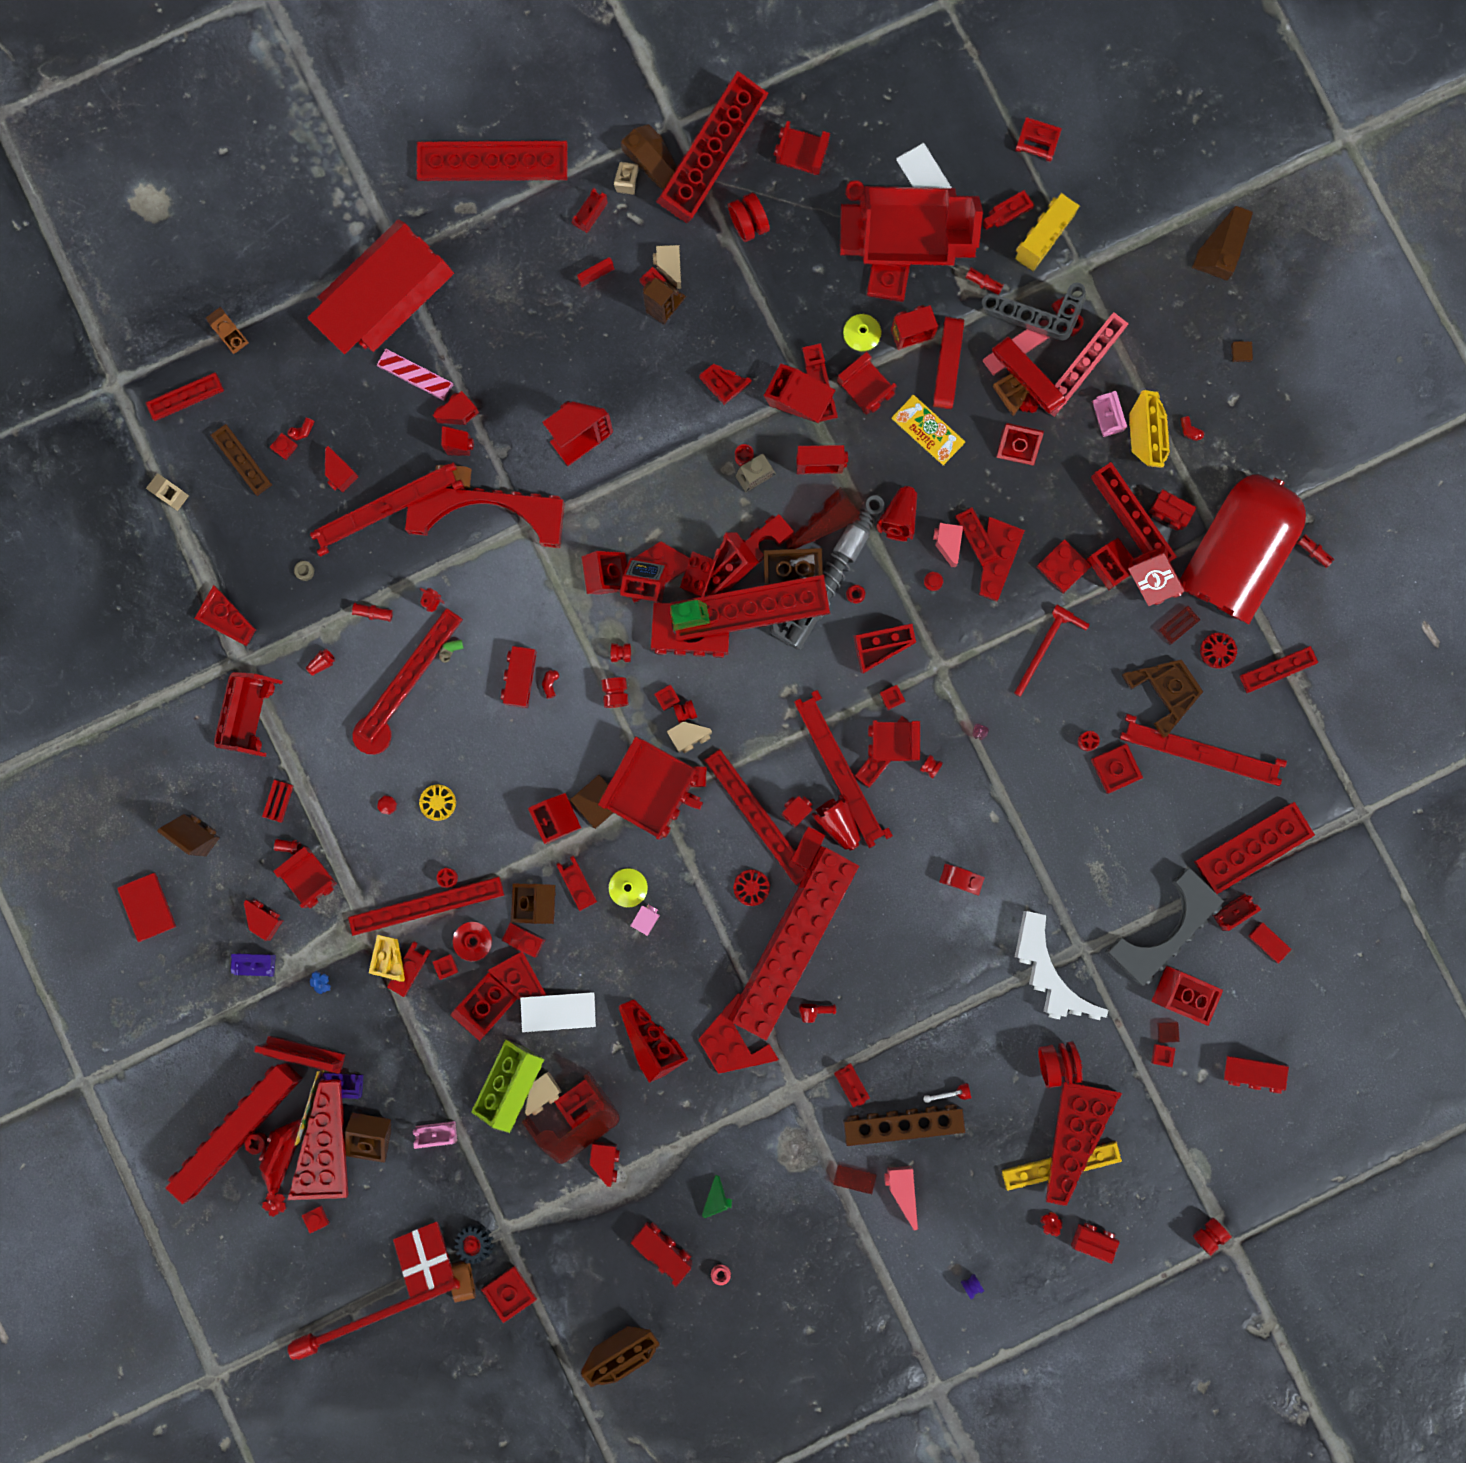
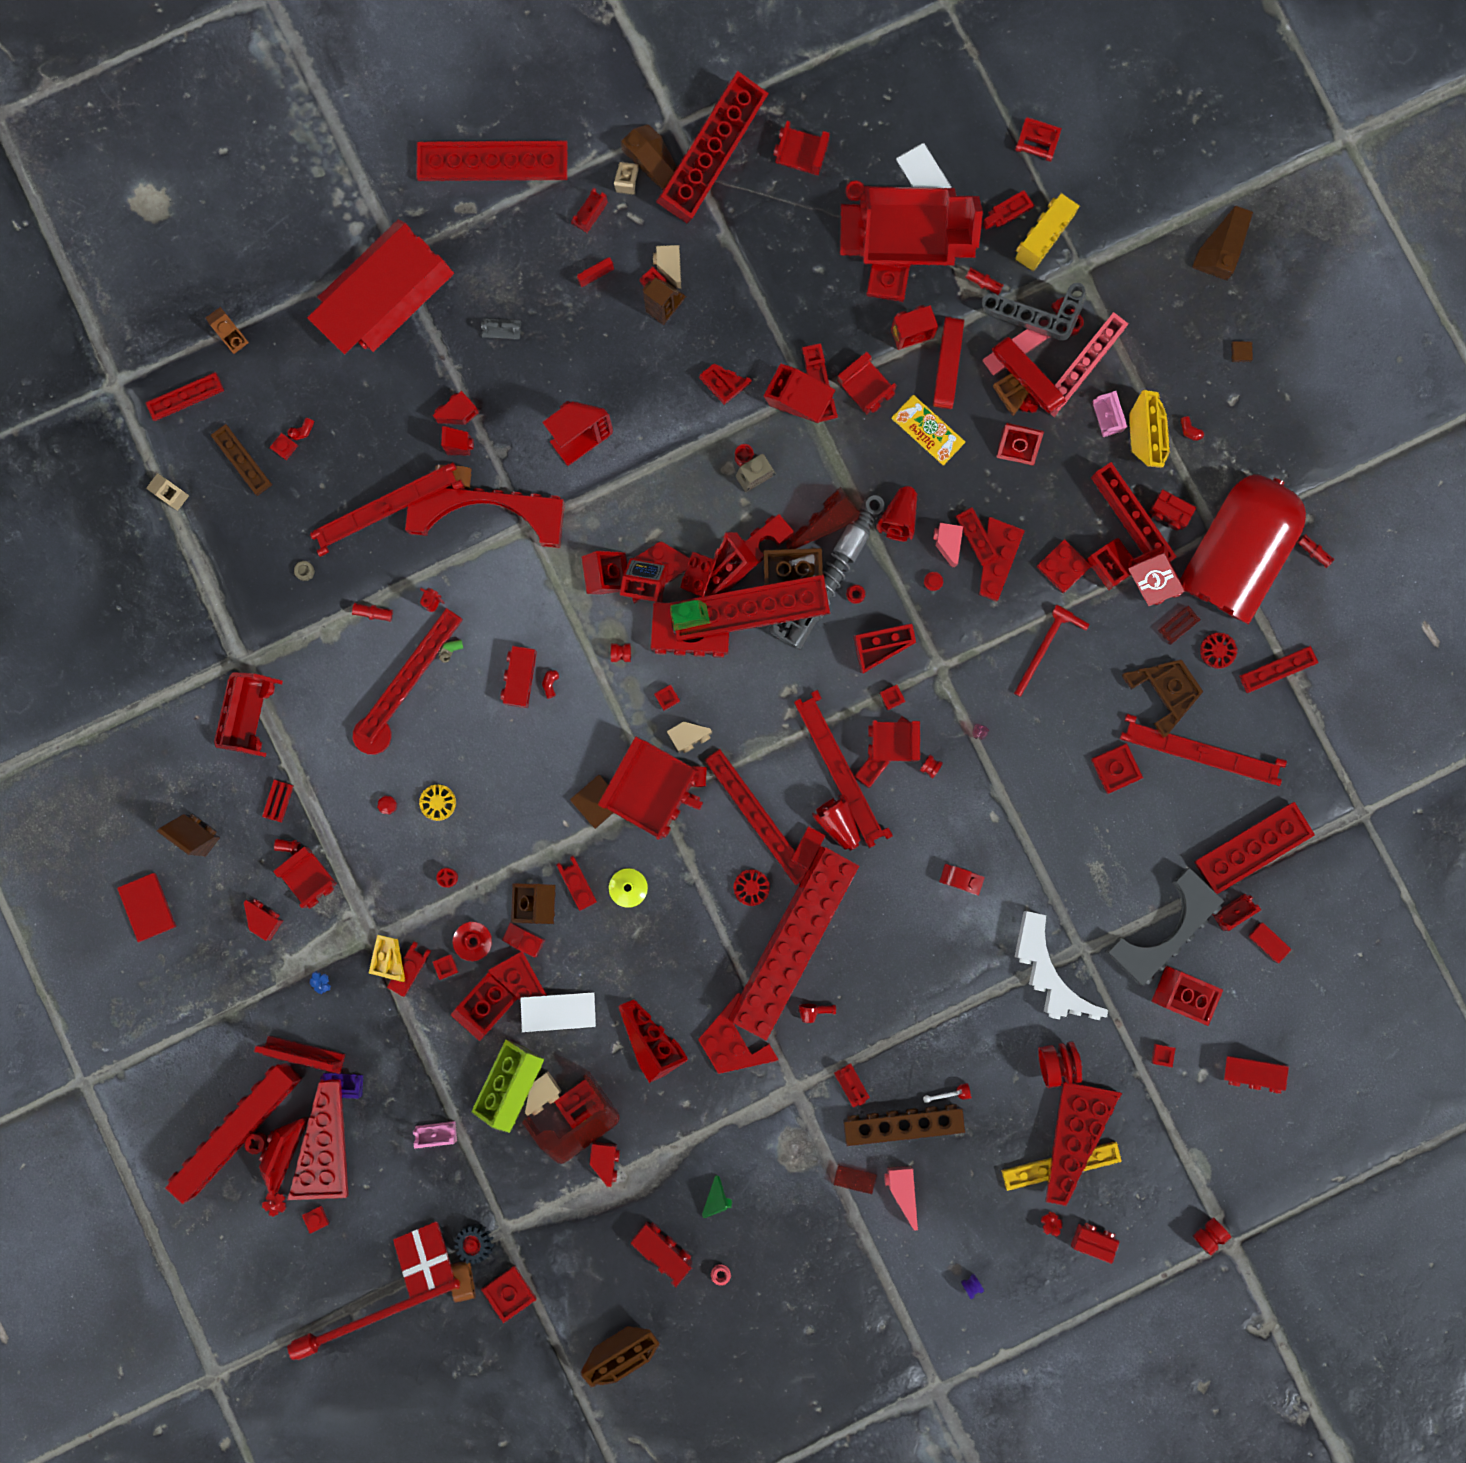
(224, 617): red wing -> none
(253, 964): dark purple hinge -> none
(309, 1107): sticker -> none
(320, 662): red cone -> none
(337, 471): red slope -> none
(368, 1137): reddish brown slope -> none
(415, 374): tile -> none
(426, 906): red tile -> none
(501, 329): none -> dark grey hinge
(554, 818): red slope -> none
(614, 692): red wheel -> none
(645, 919): bright pink brick -> none
(689, 711): red wheel -> none
(748, 217): red wheel -> none
(796, 810): red brick -> none
(821, 459): red window -> none
(858, 340): neon yellow dish -> none
(1090, 738): red wheel -> none
(1168, 1032): clear red tile -> none

